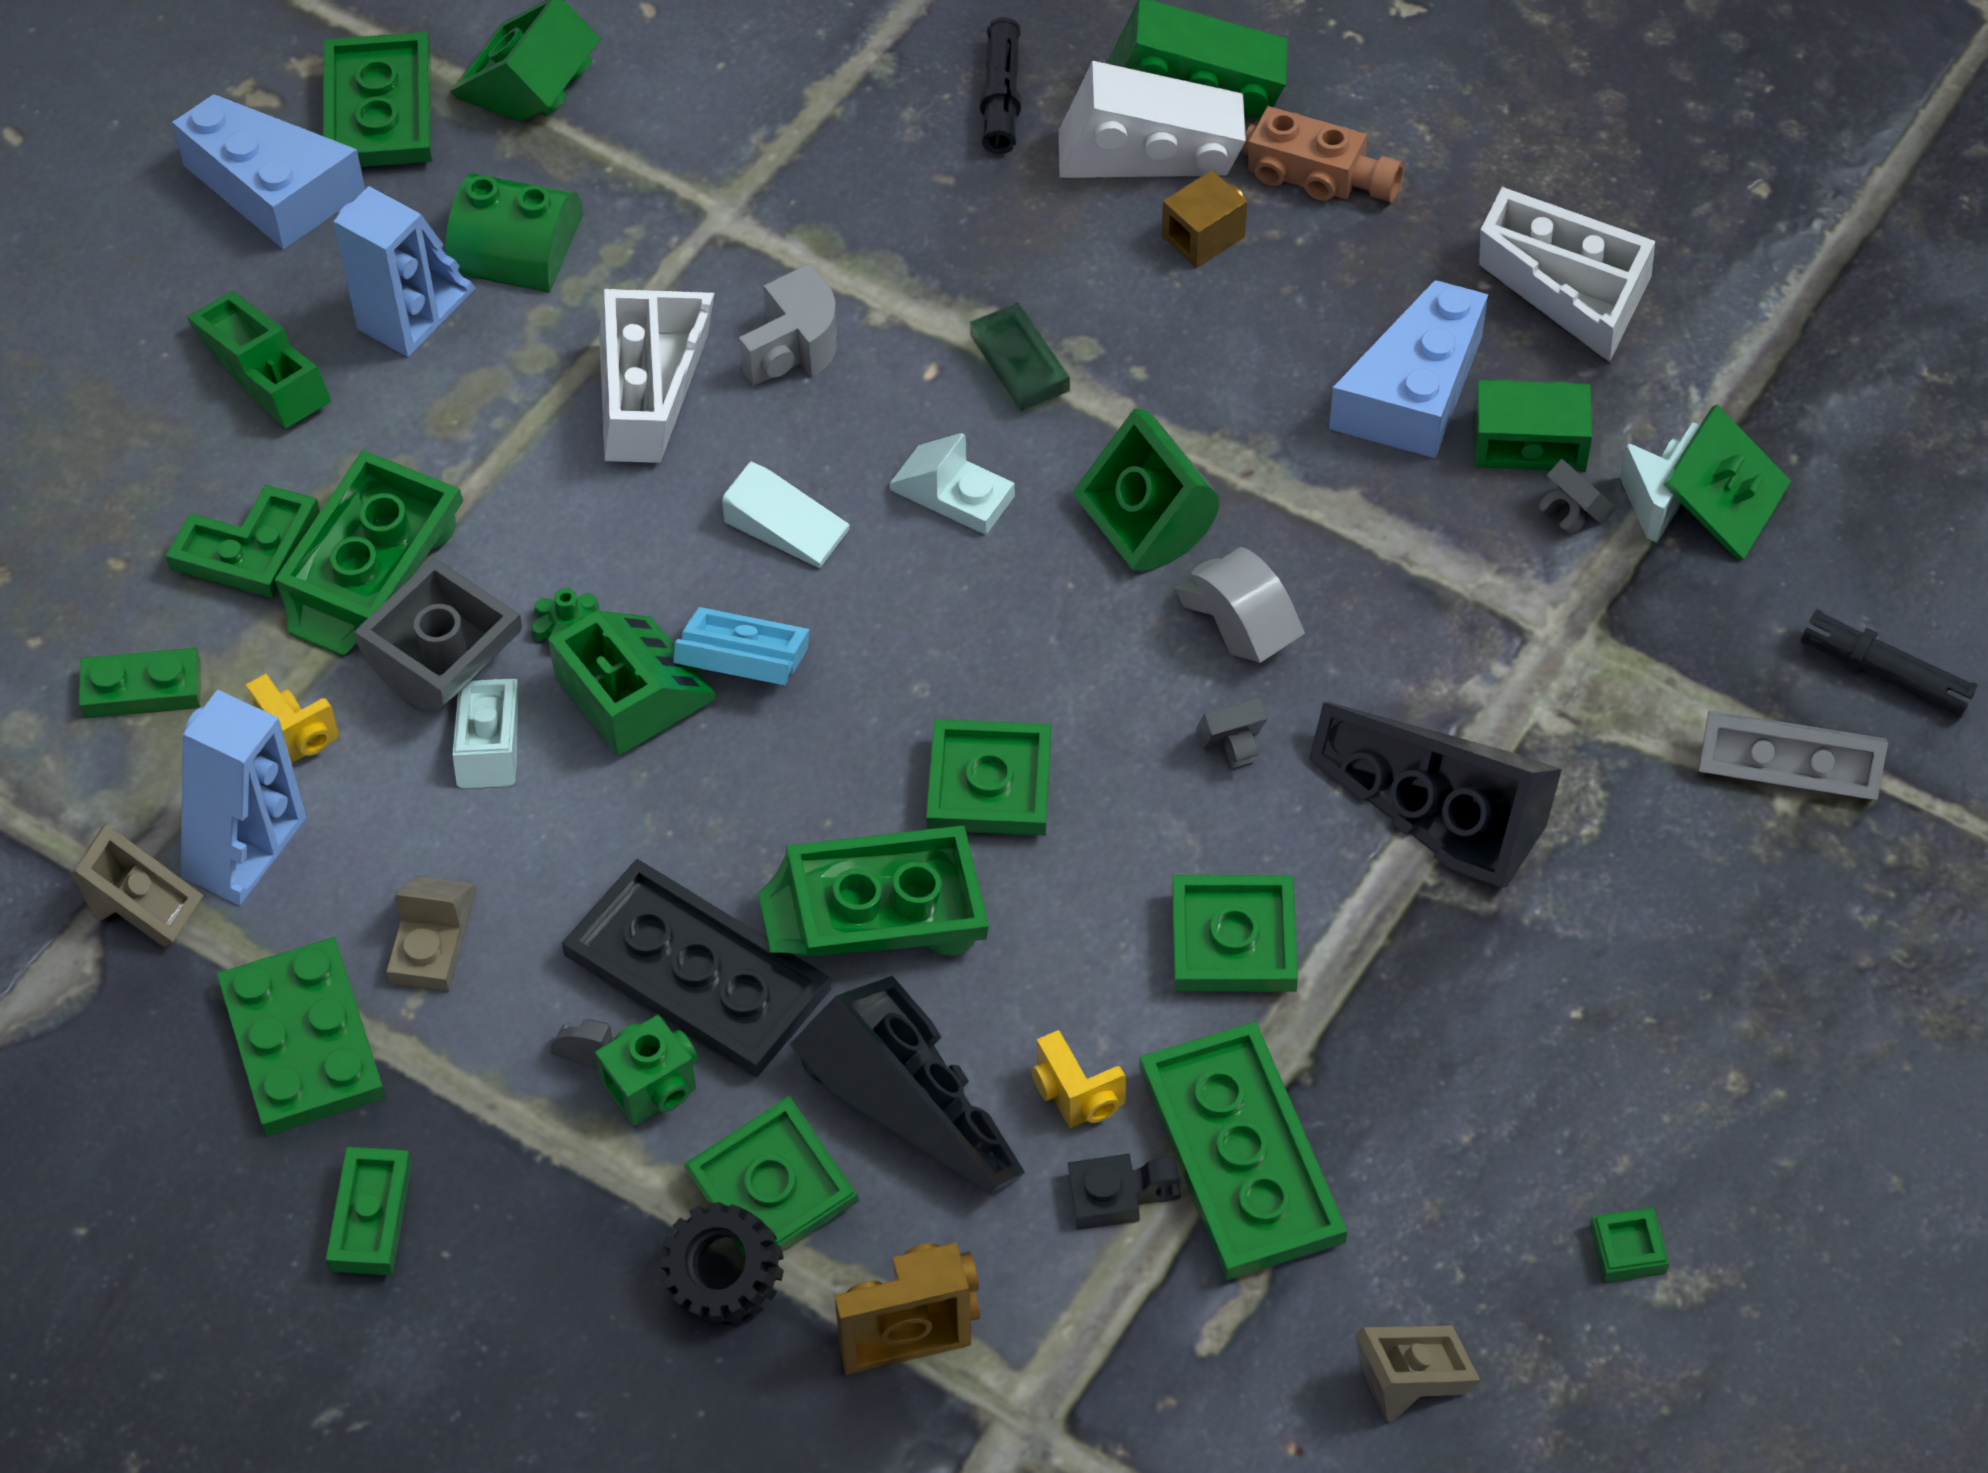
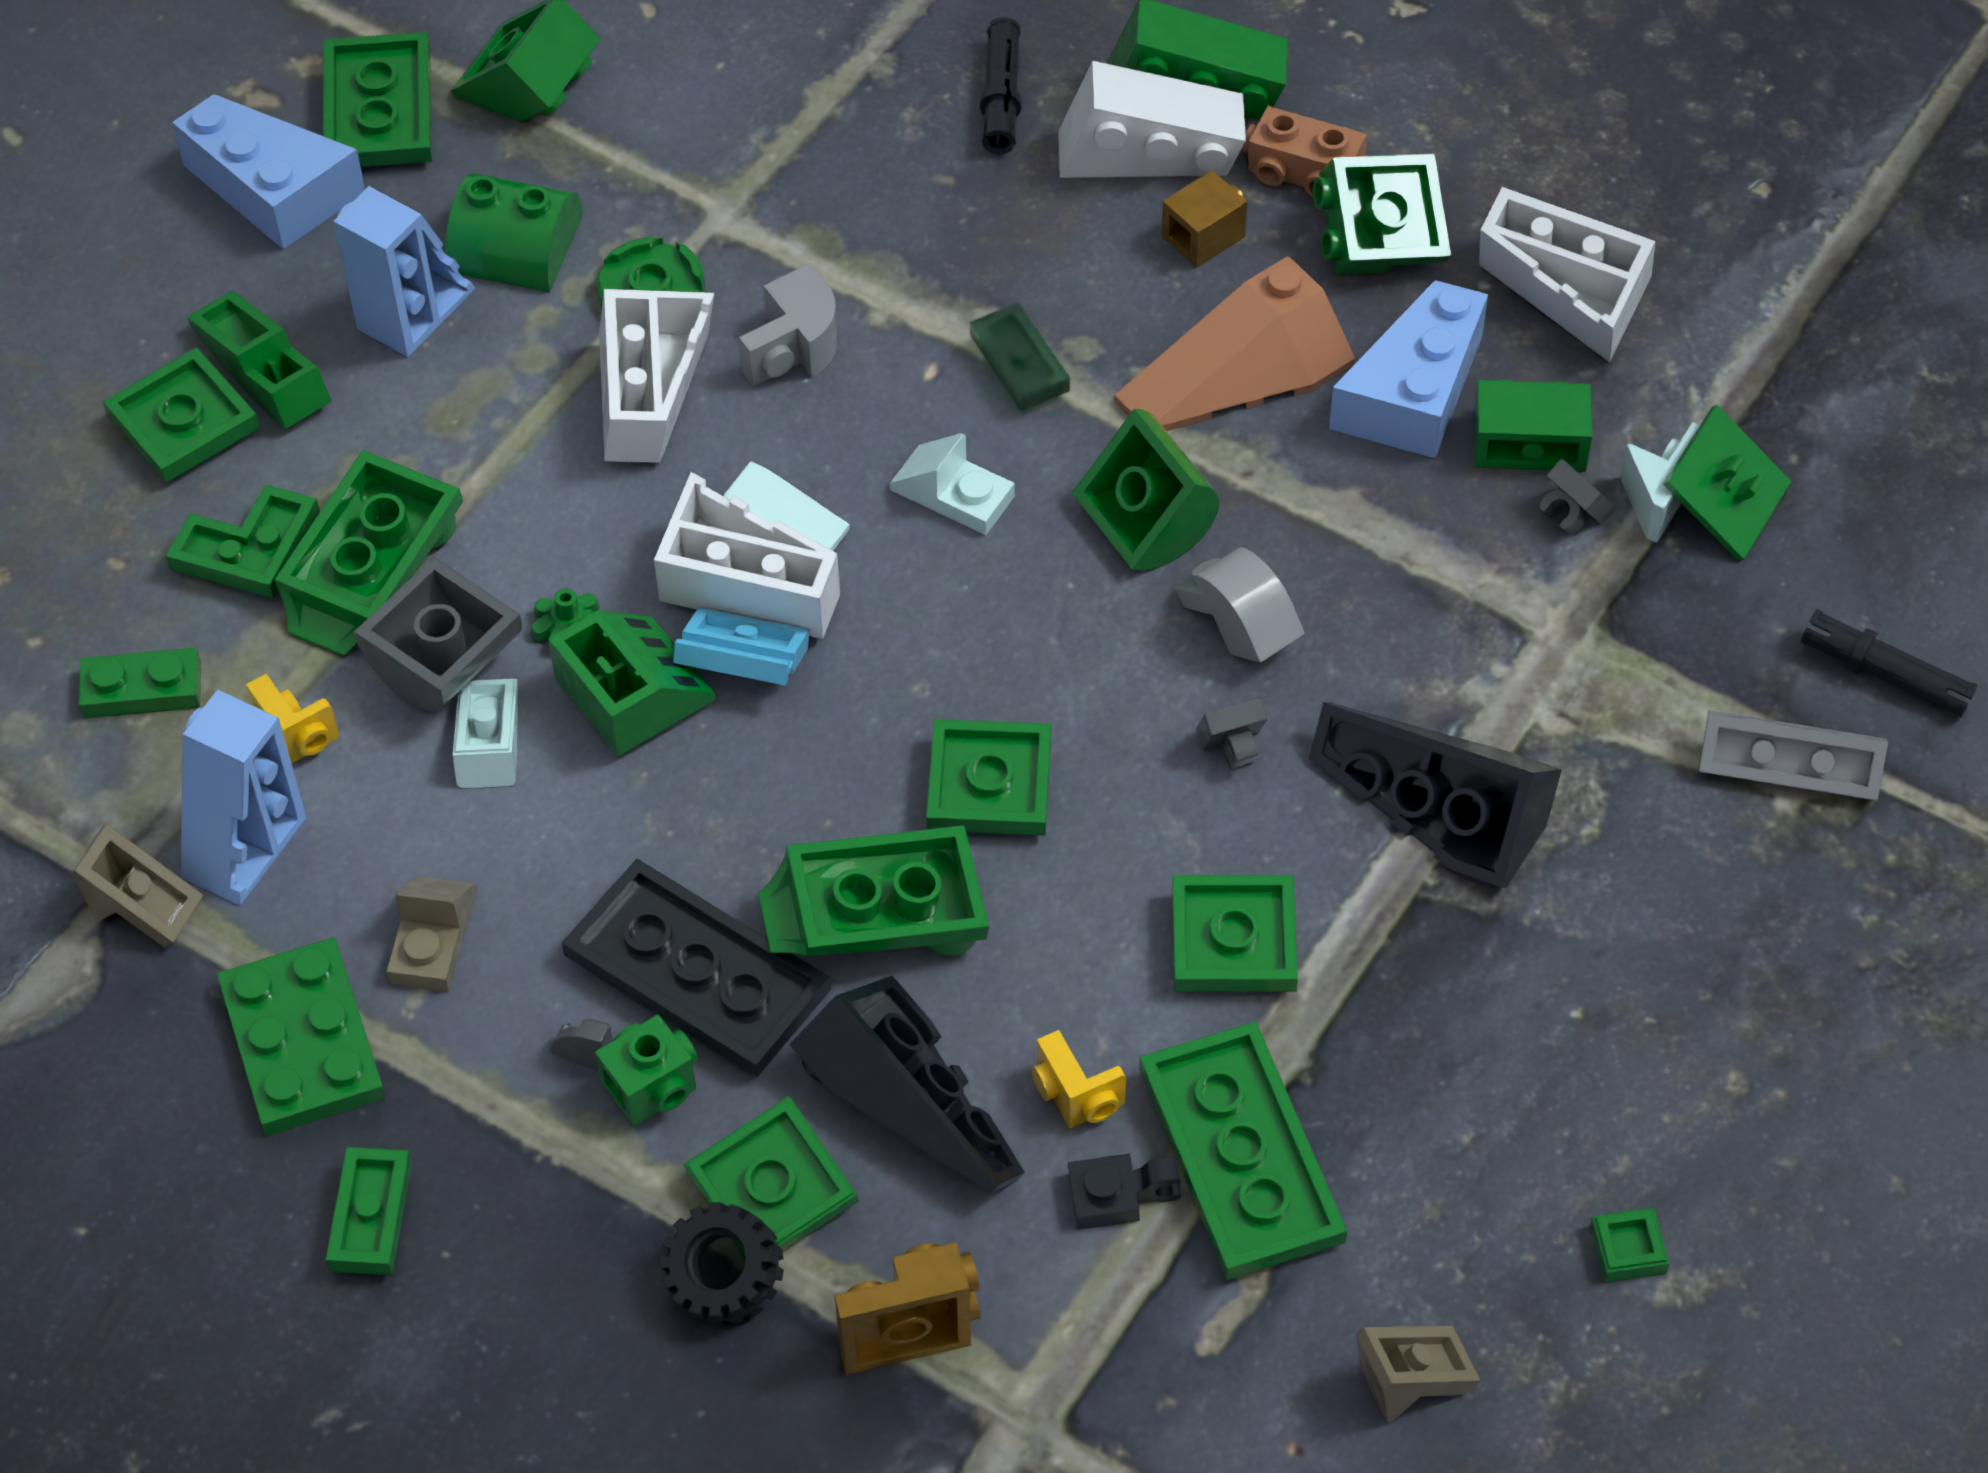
(181, 414): none -> green plate
(651, 267): none -> green tile
(742, 564): none -> white wedge
(1255, 344): none -> nougat wedge
(1381, 213): none -> plate

